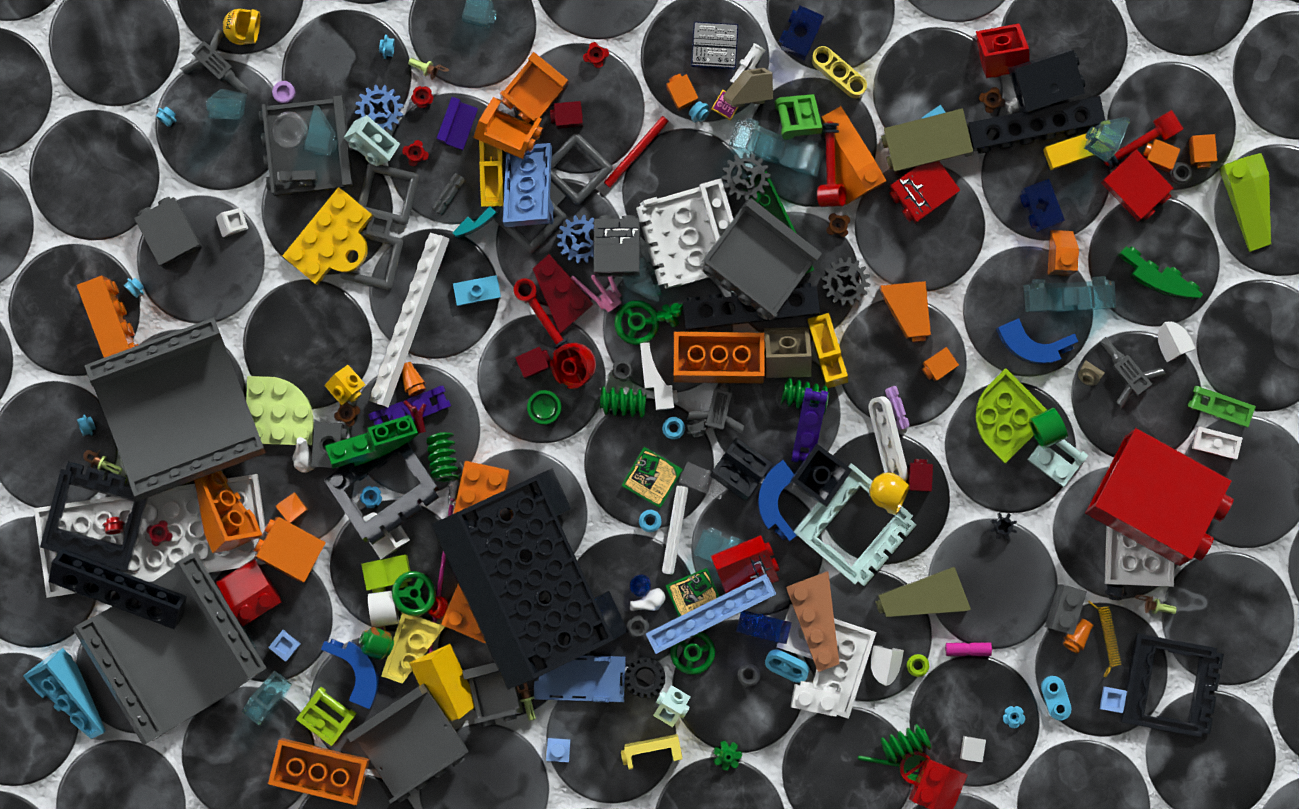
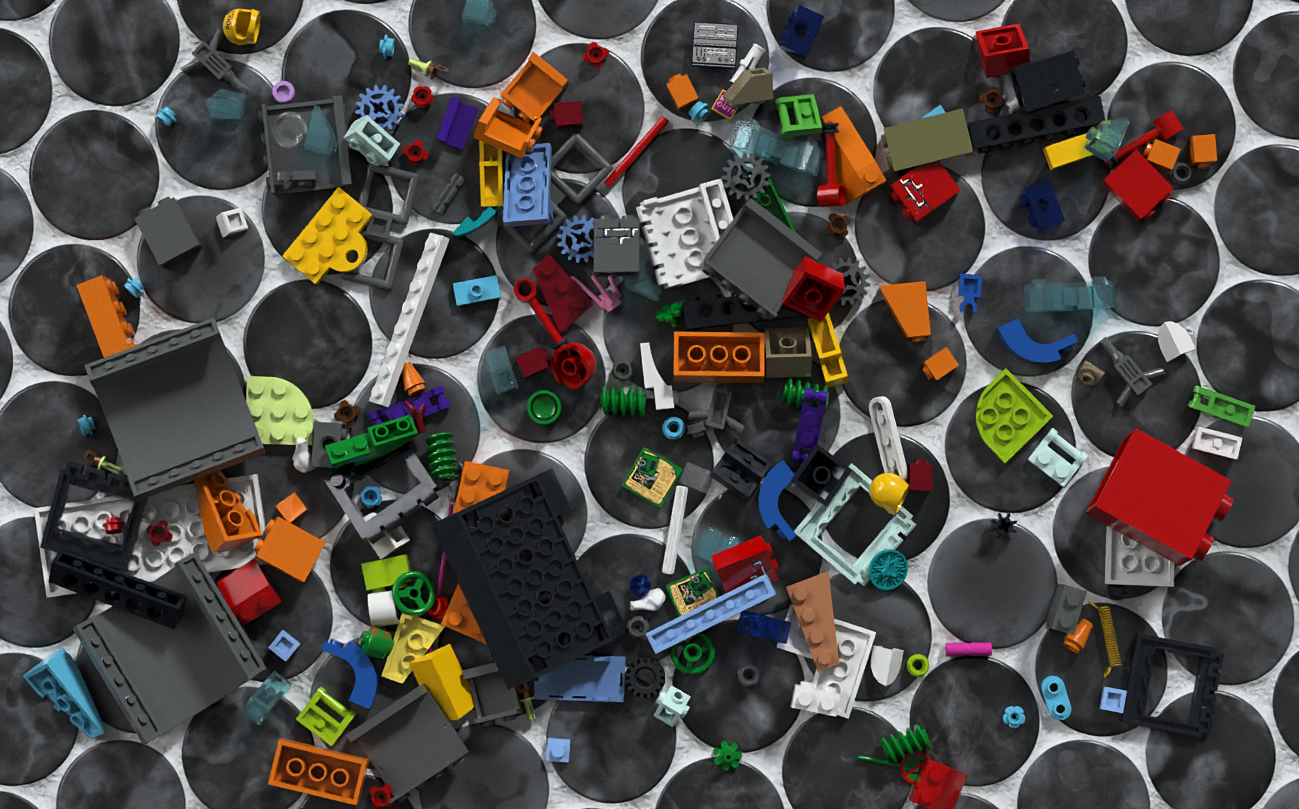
(345, 385): yellow brick -> none
(376, 792): none -> red plate
(501, 370): none -> clear light blue slope
(630, 338): green piece -> none
(650, 513): medium azure plate -> none
(651, 745): light yellow panel -> none
(787, 666): medium azure plate -> none
(813, 289): none -> red slope
(844, 82): light yellow beam -> none
(888, 569): none -> teal wheel
(897, 407): lavender axle -> none
(928, 595): olive slope -> none
(969, 288): none -> blue plate
(972, 749): white slope -> none
(1048, 428): green piece -> none
(1062, 253): orange slope -> none
(1156, 606): piece -> none
(1165, 282): green slope -> none
(1250, 196): lime wedge -> none

